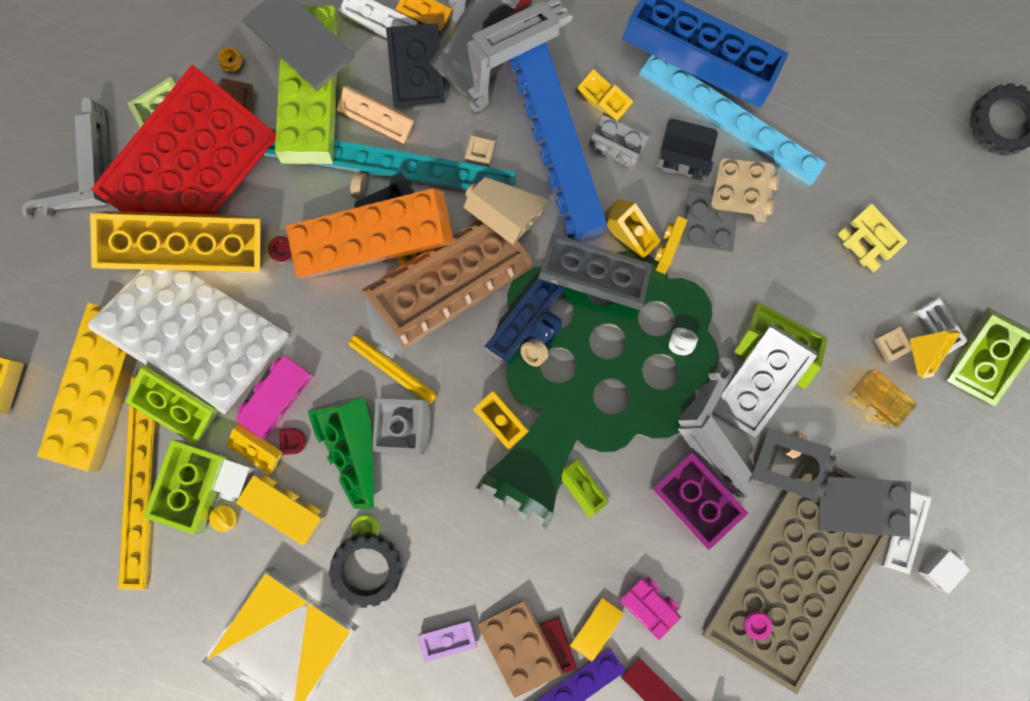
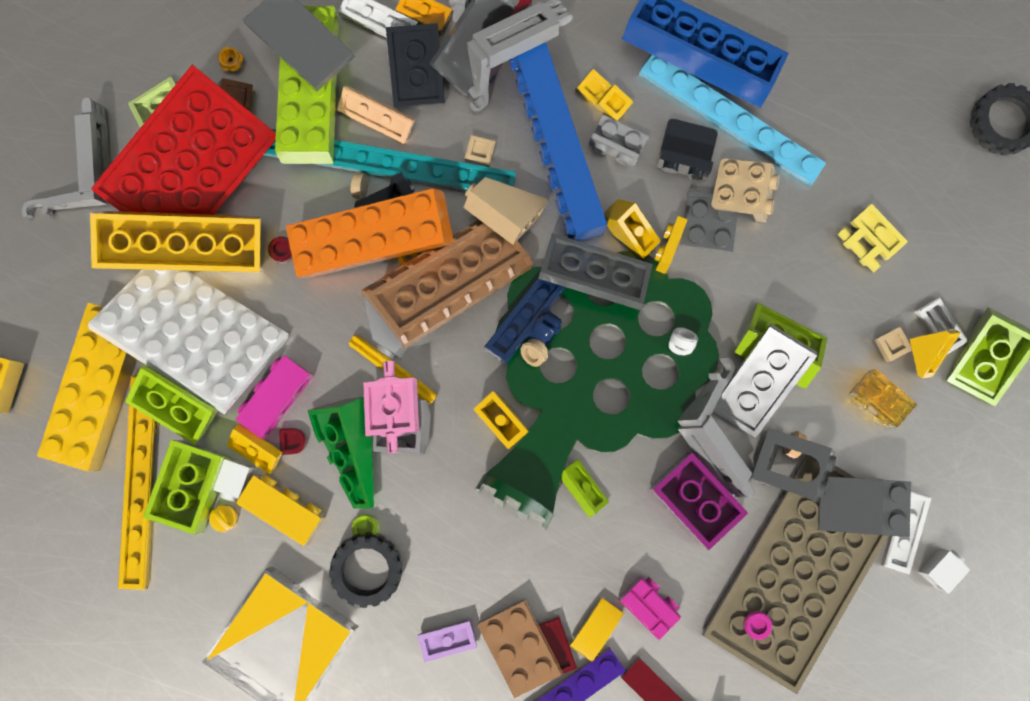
(391, 407): none -> bright pink plate

